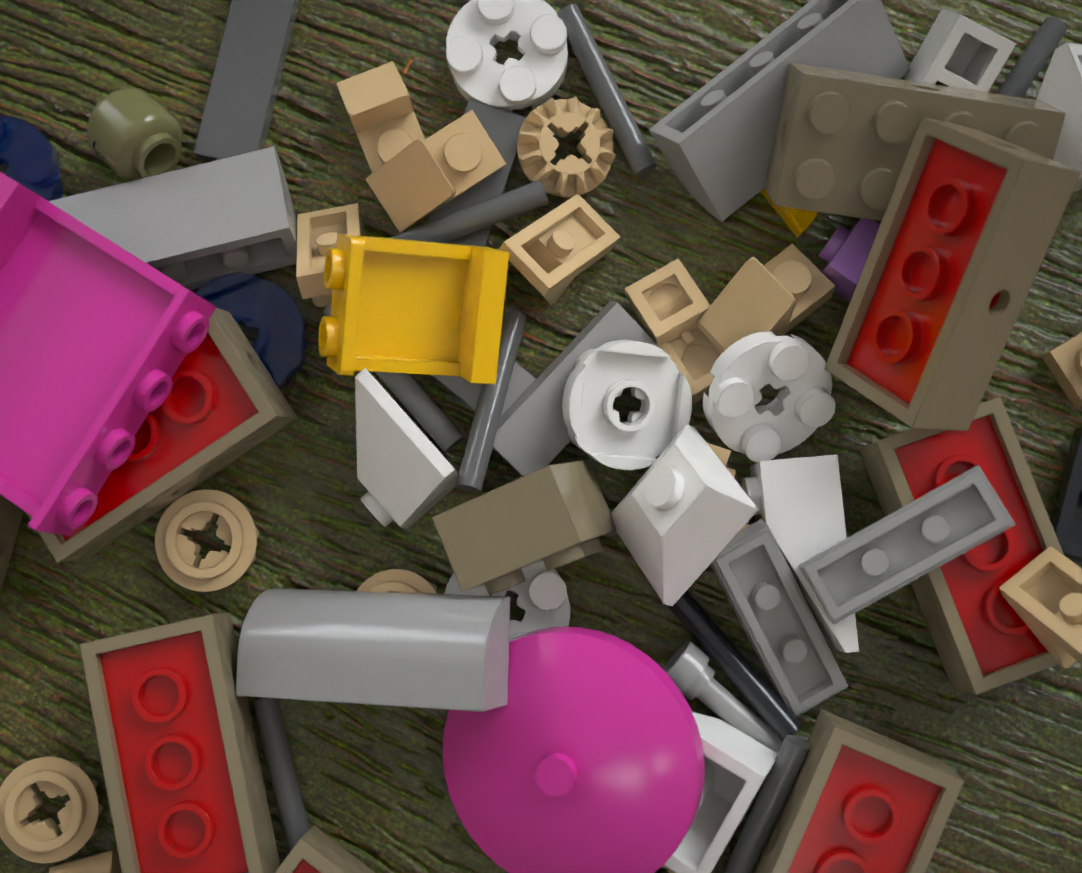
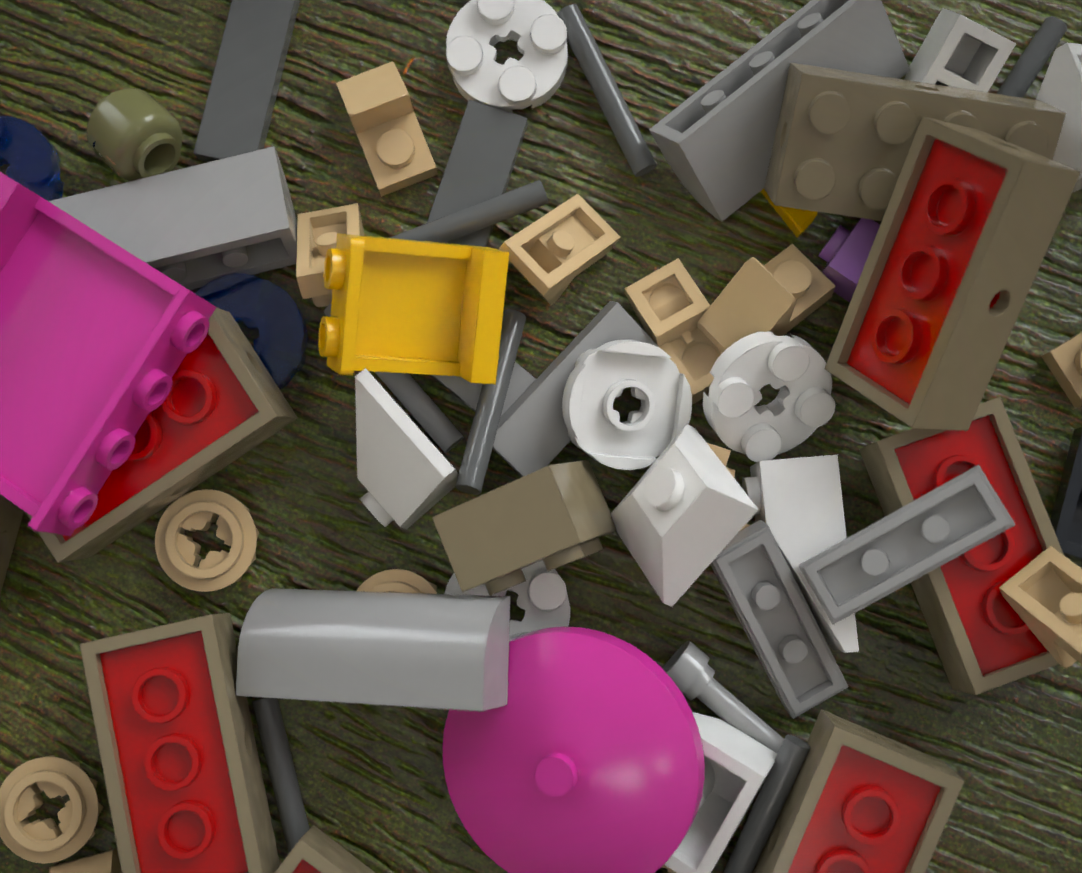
(435, 171): tan slope -> none
(538, 146): tan gear -> none
(735, 666): black bar -> none

